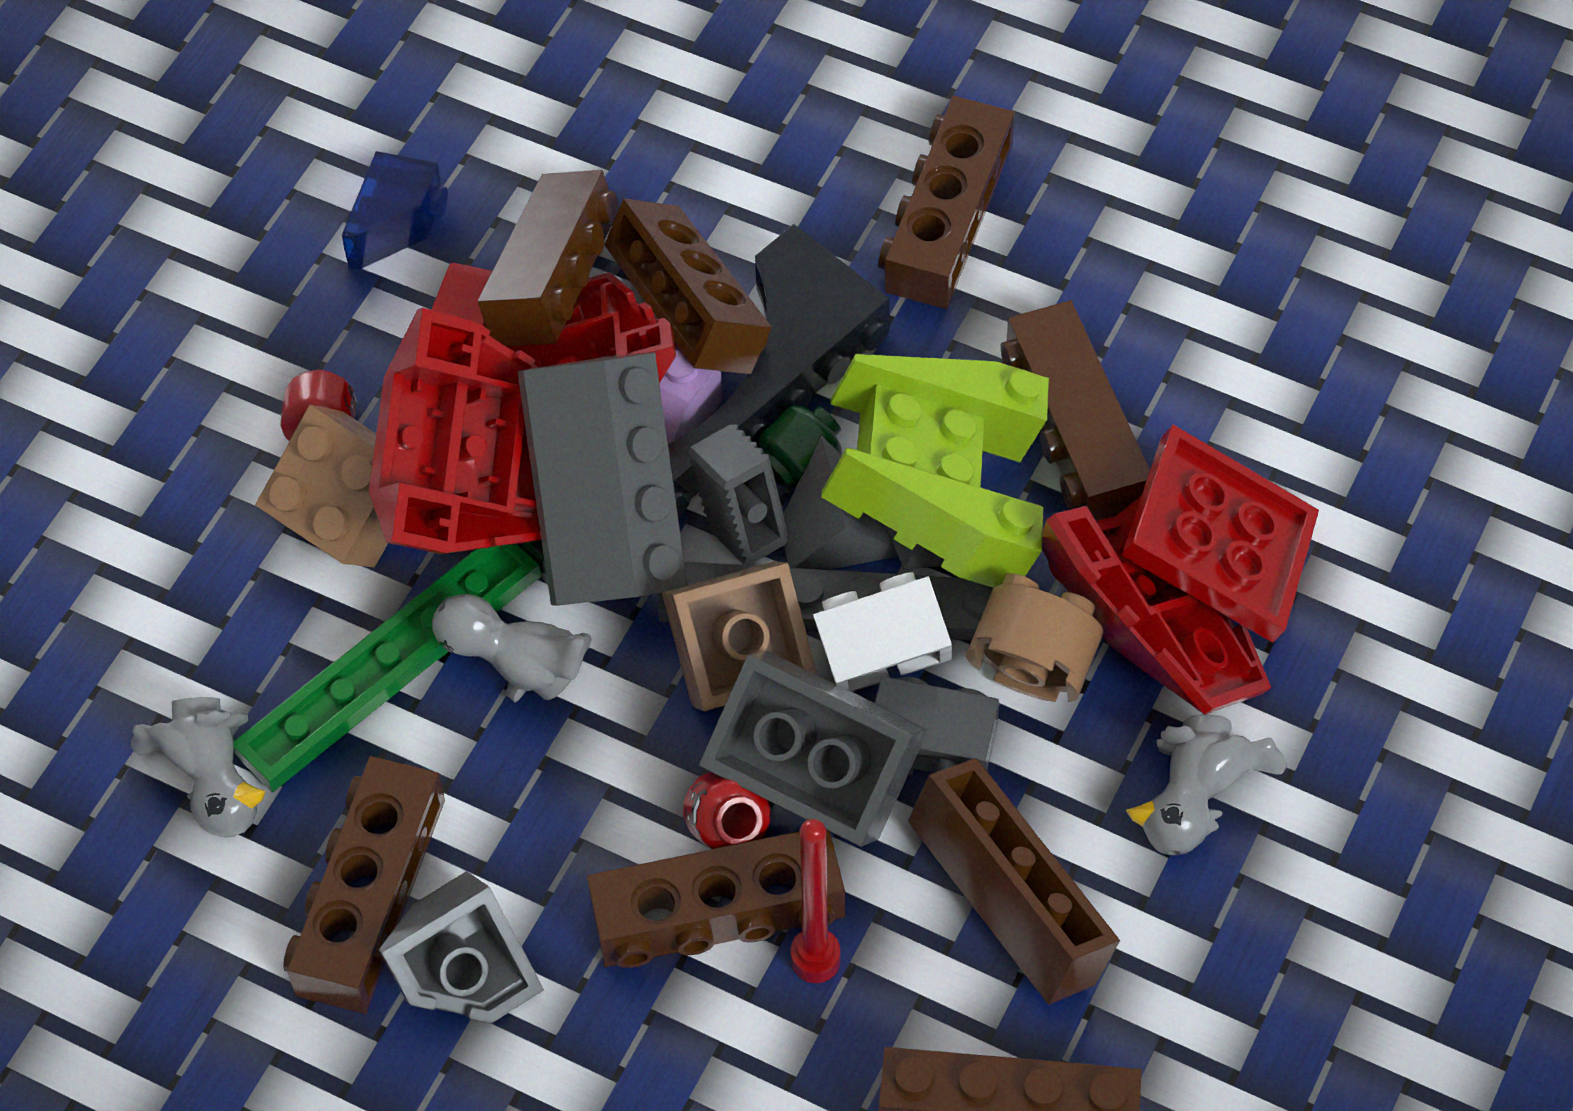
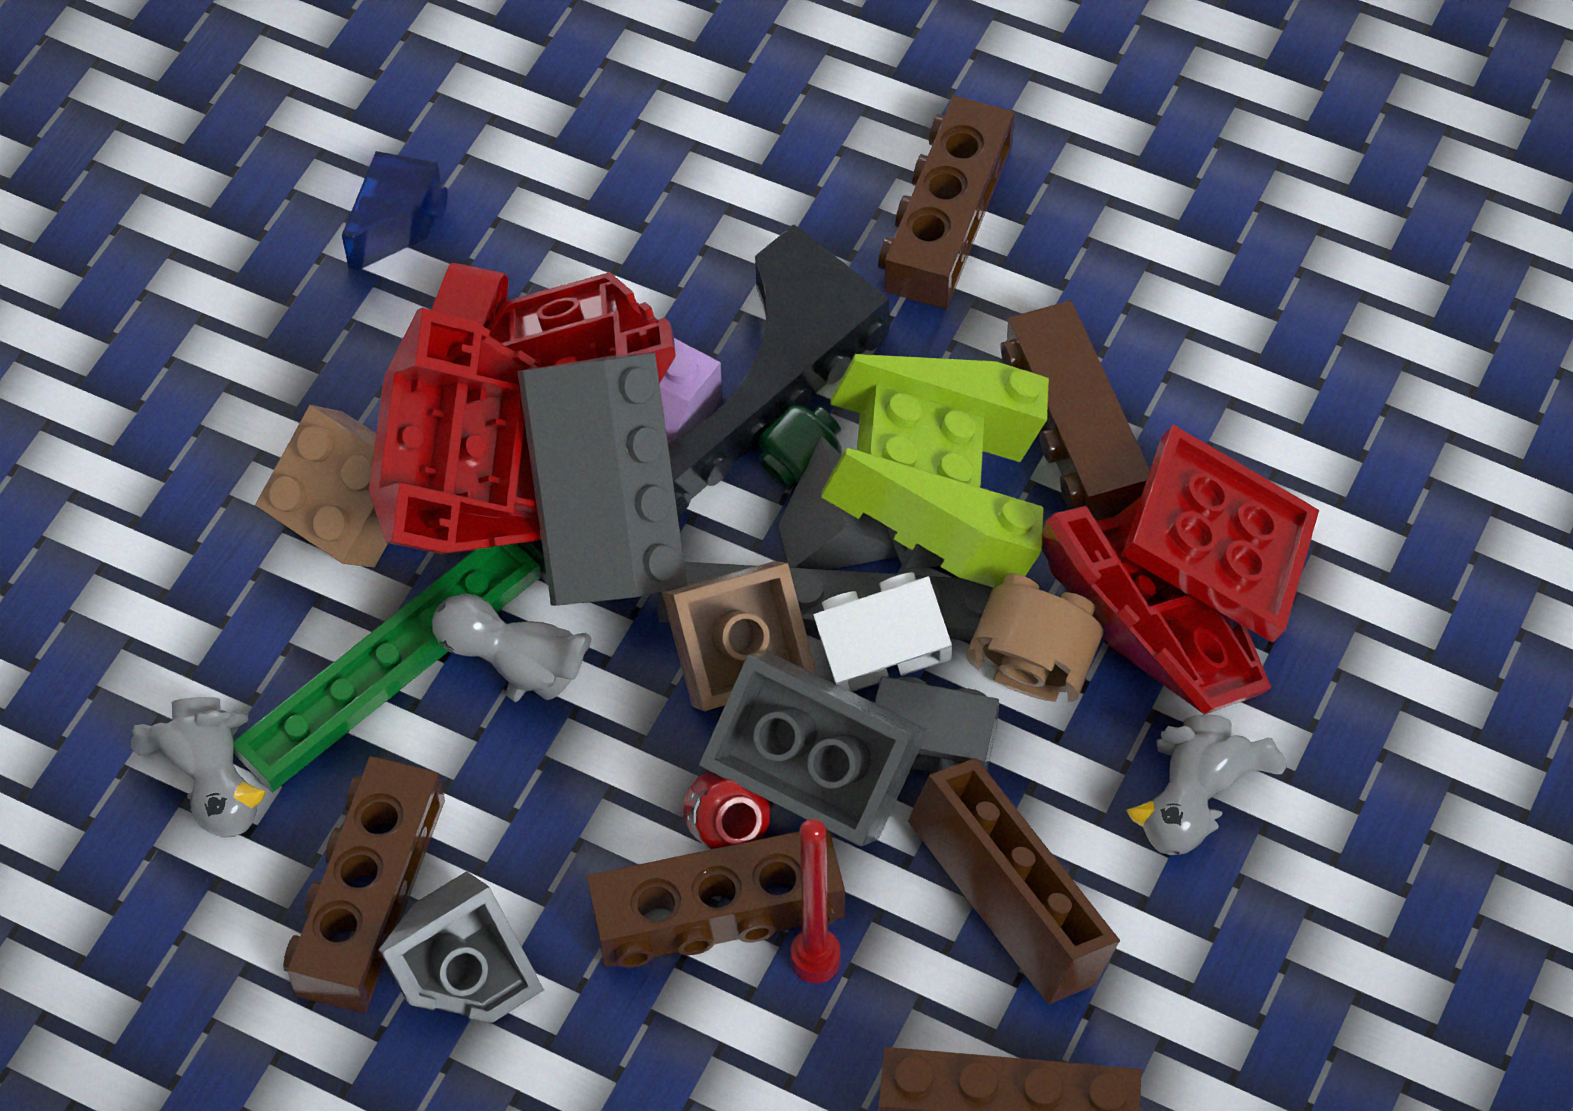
(317, 389): red head -> none
(548, 258): reddish brown brick -> none
(687, 286): reddish brown brick -> none
(739, 494): dark grey brick -> none

